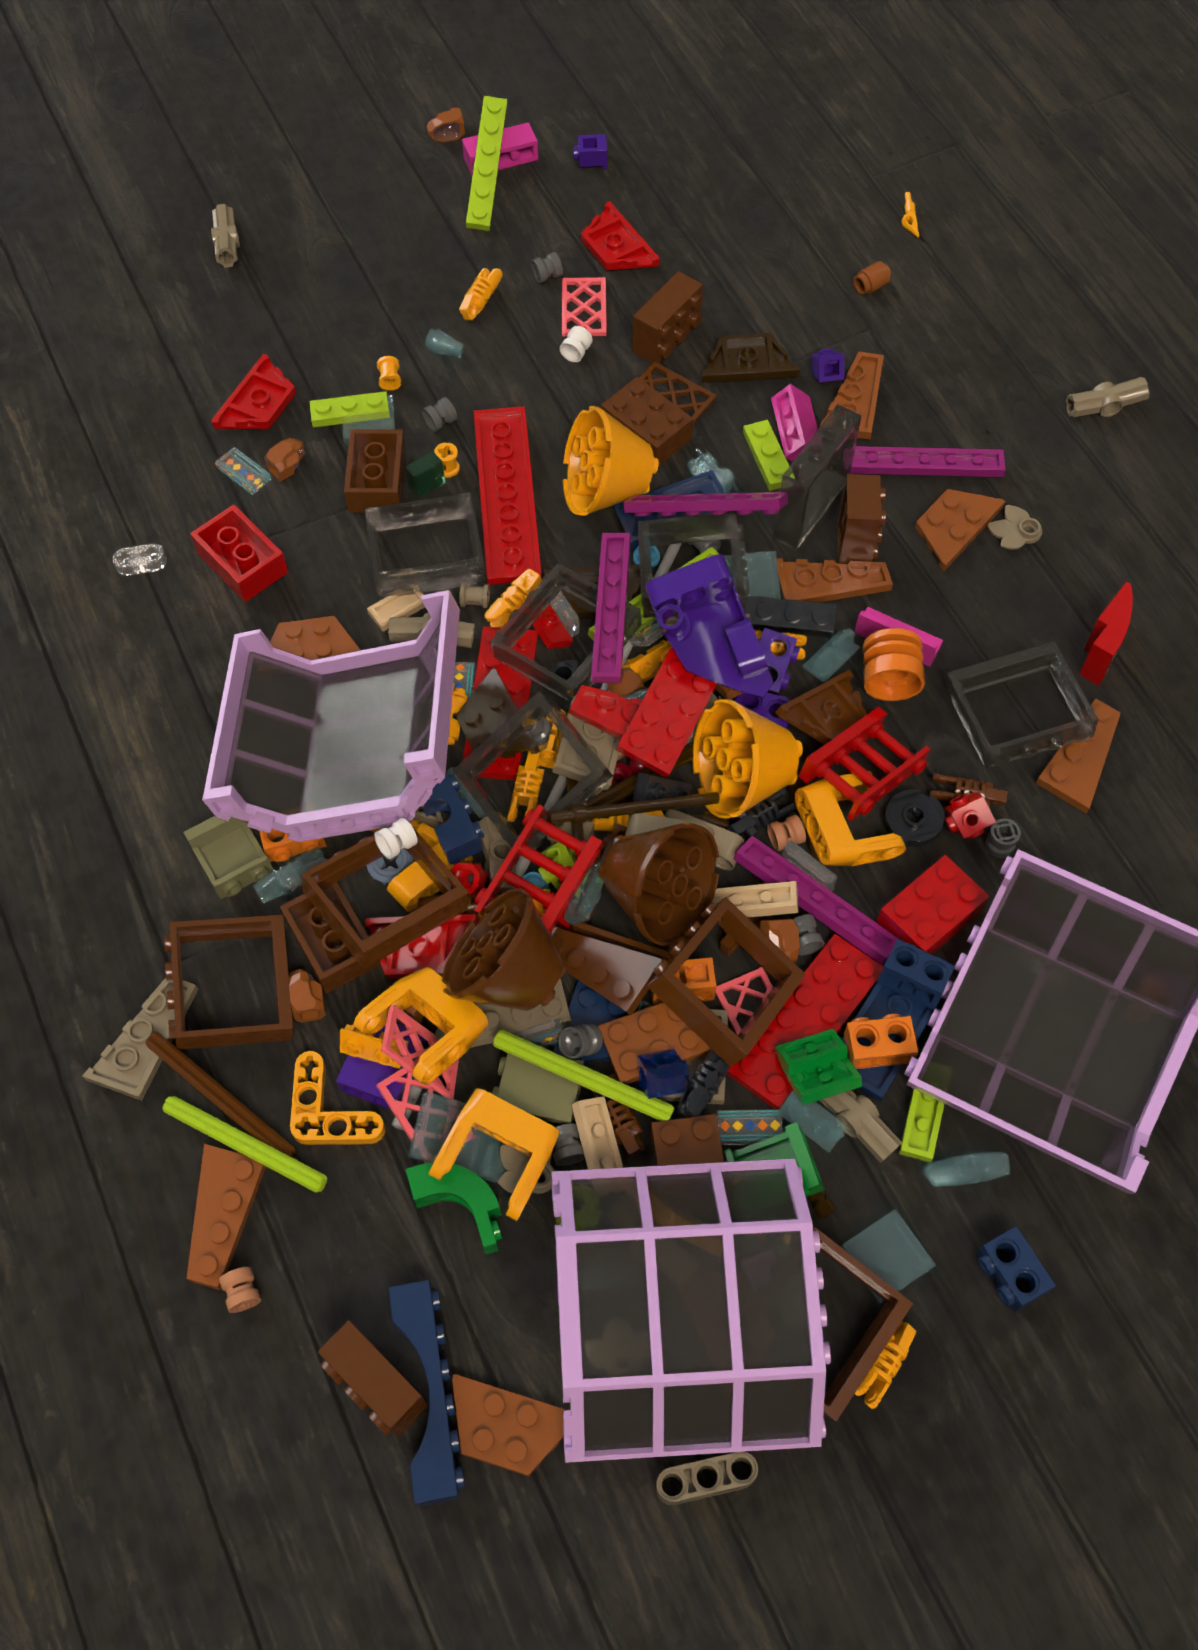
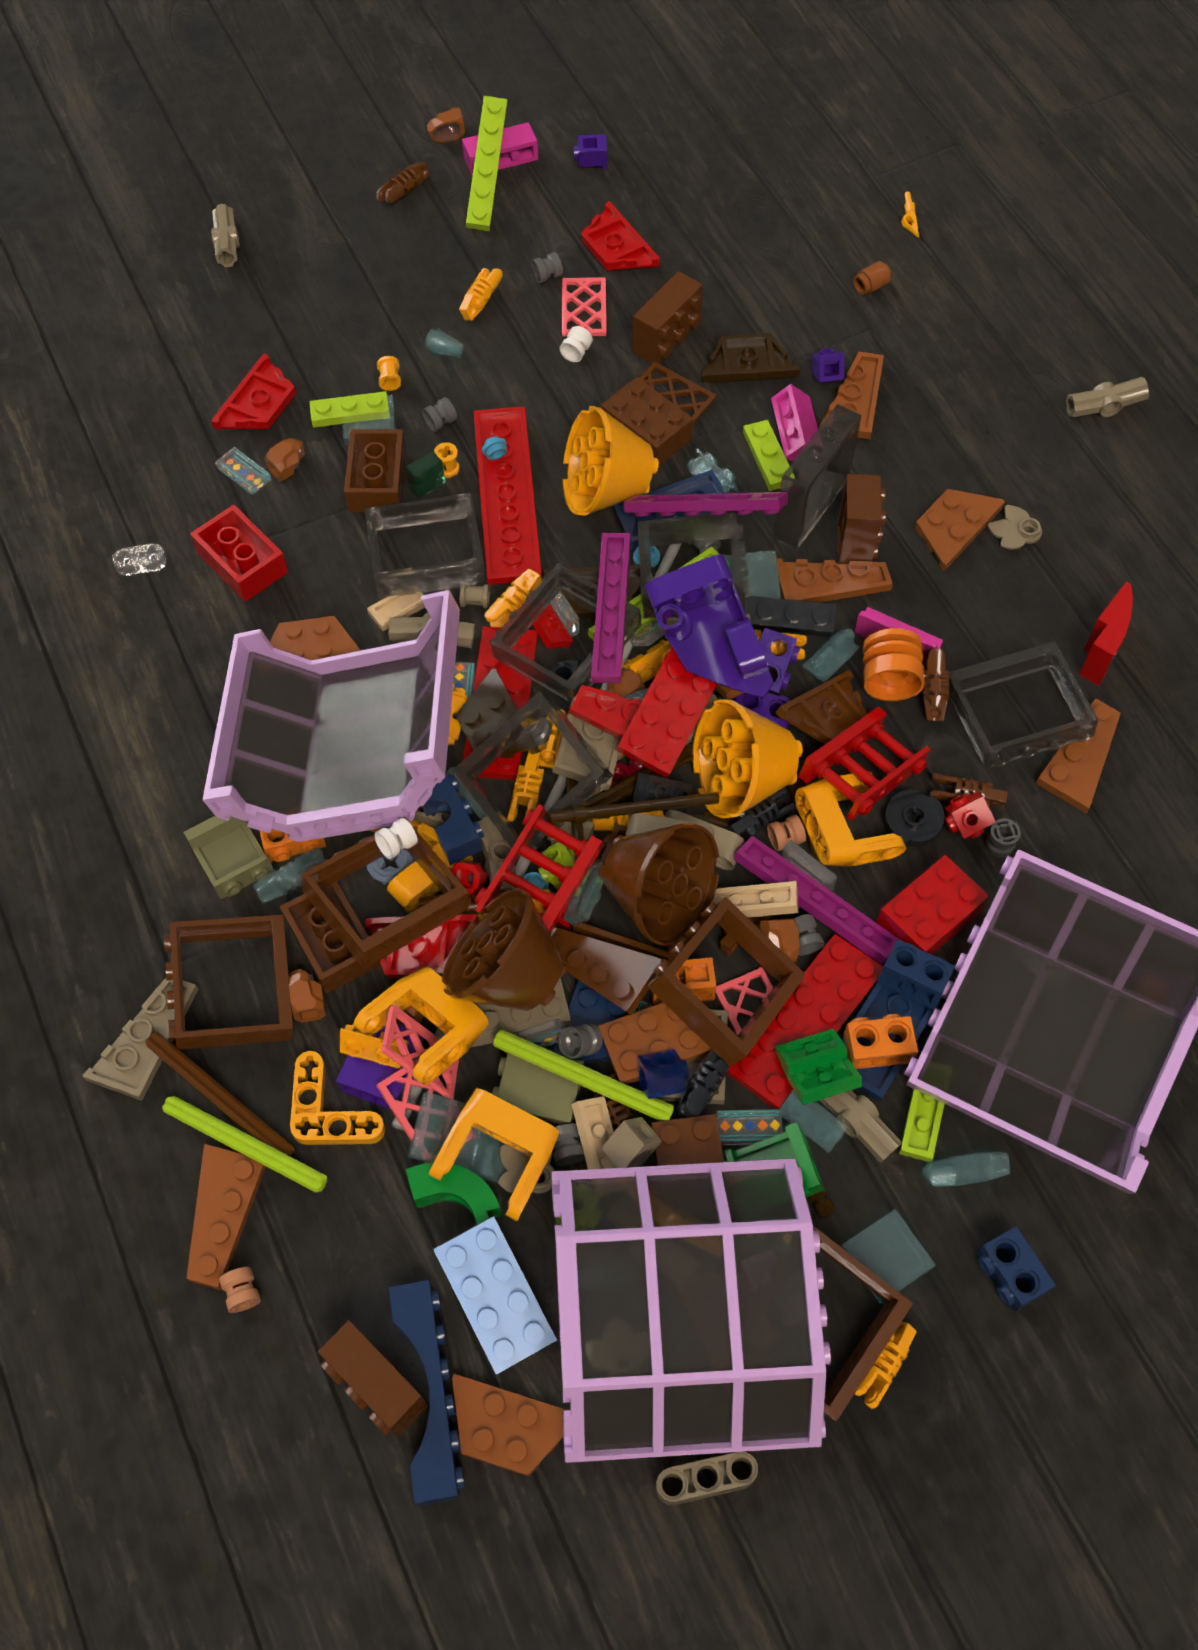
(403, 183): none -> reddish brown hinge
(494, 448): none -> dark azure plate
(494, 1295): none -> light blue plate
(631, 1144): none -> dark tan brick
(928, 461): magenta plate -> none
(936, 686): none -> reddish brown hinge

